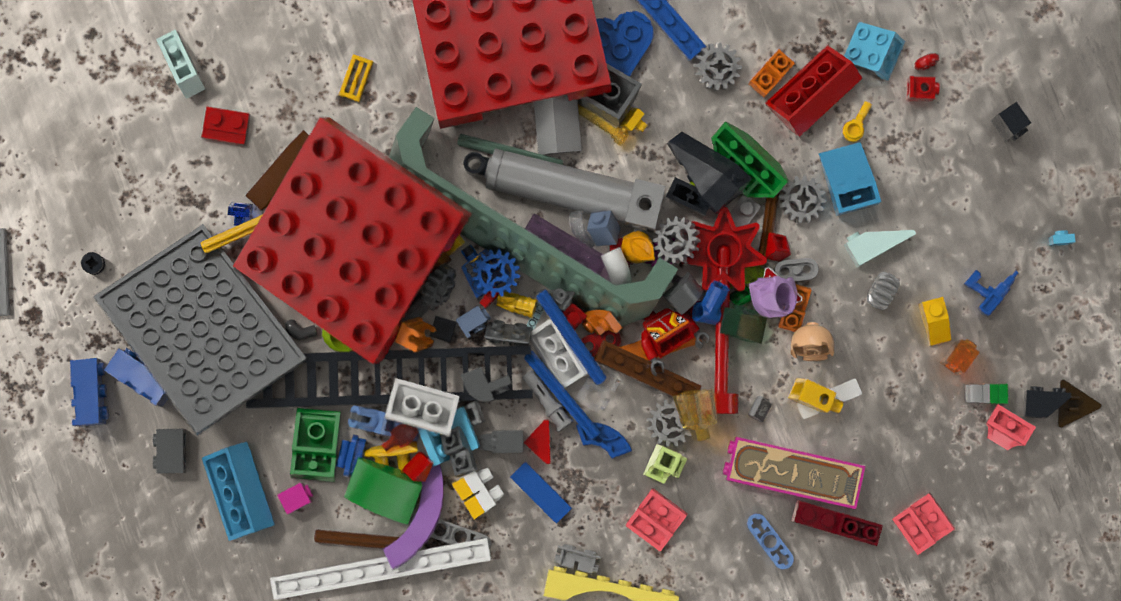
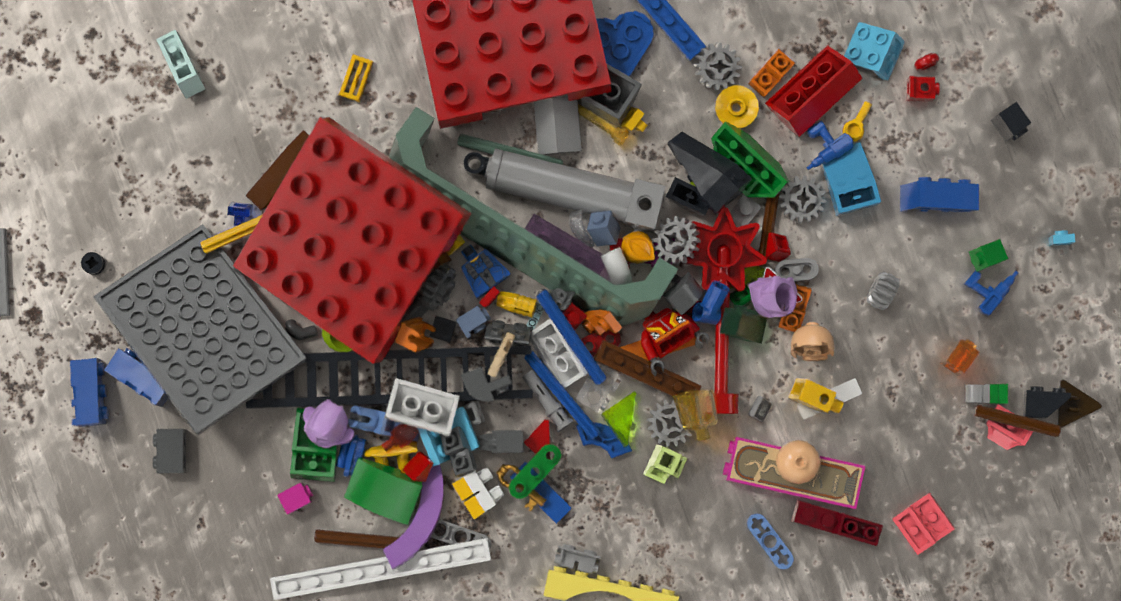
(225, 125): red plate -> none
(238, 491): dark azure slope -> none
(327, 425): none -> lavender piece
(487, 268): blue gear -> none
(501, 354): none -> tan tile
(527, 479): none -> green plate
(535, 497): none -> pearl gold piece
(620, 418): none -> clear neon green tile
(656, 519): coral slope -> none
(744, 98): none -> yellow dish
(798, 462): none -> light nougat cylinder
(833, 148): none -> blue piece
(871, 244): light aqua slope -> none
(935, 320): yellow slope -> none
(939, 195): none -> blue wedge
(988, 255): none -> green brick
(1017, 421): none -> reddish brown axle

